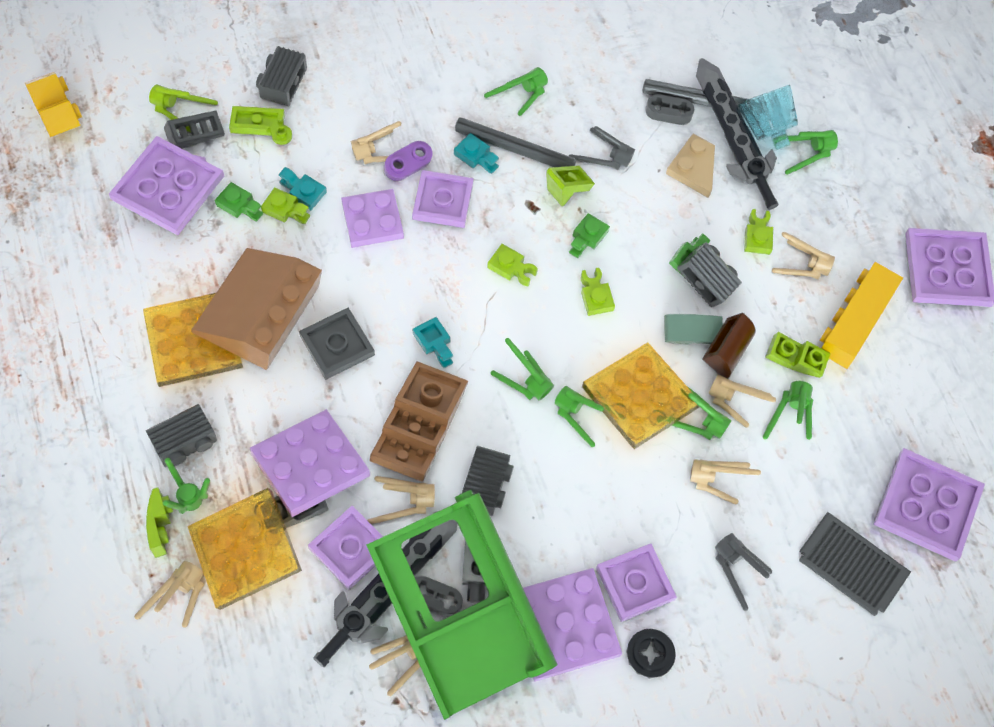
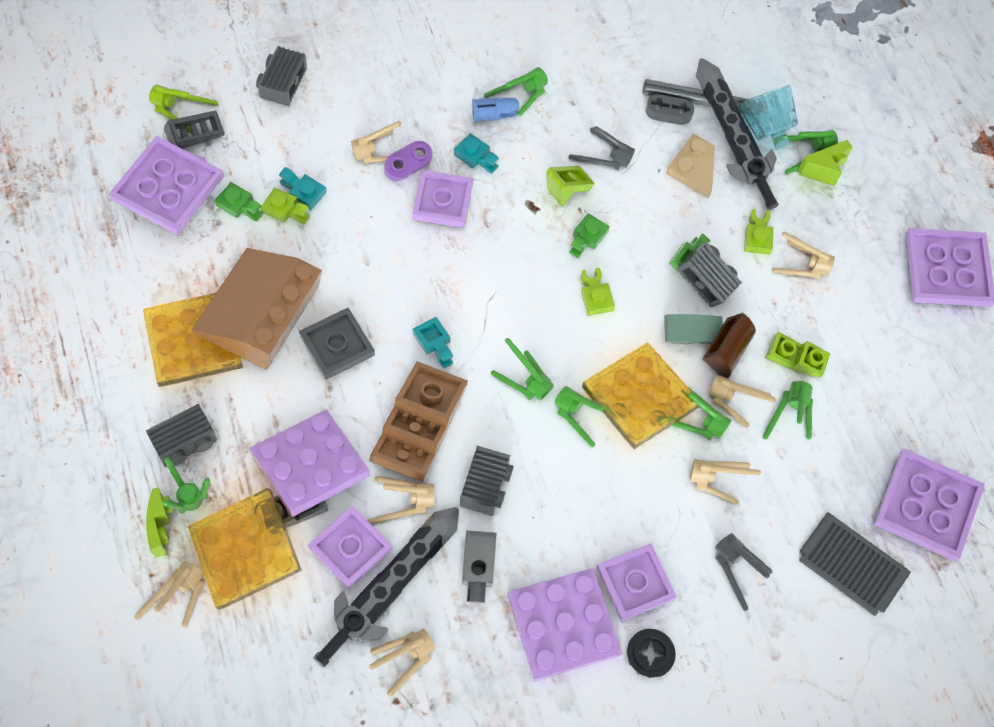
(52, 103): yellow brick -> none
(260, 122): lime hinge -> none
(372, 218): lavender plate -> none
(443, 591): dark grey beam -> none
(481, 645): bright green piece -> none
(494, 108): none -> medium blue hinge
(510, 263): lime plate -> none
(513, 144): dark grey axle -> none
(825, 164): none -> lime slope
(861, 314): yellow brick -> none

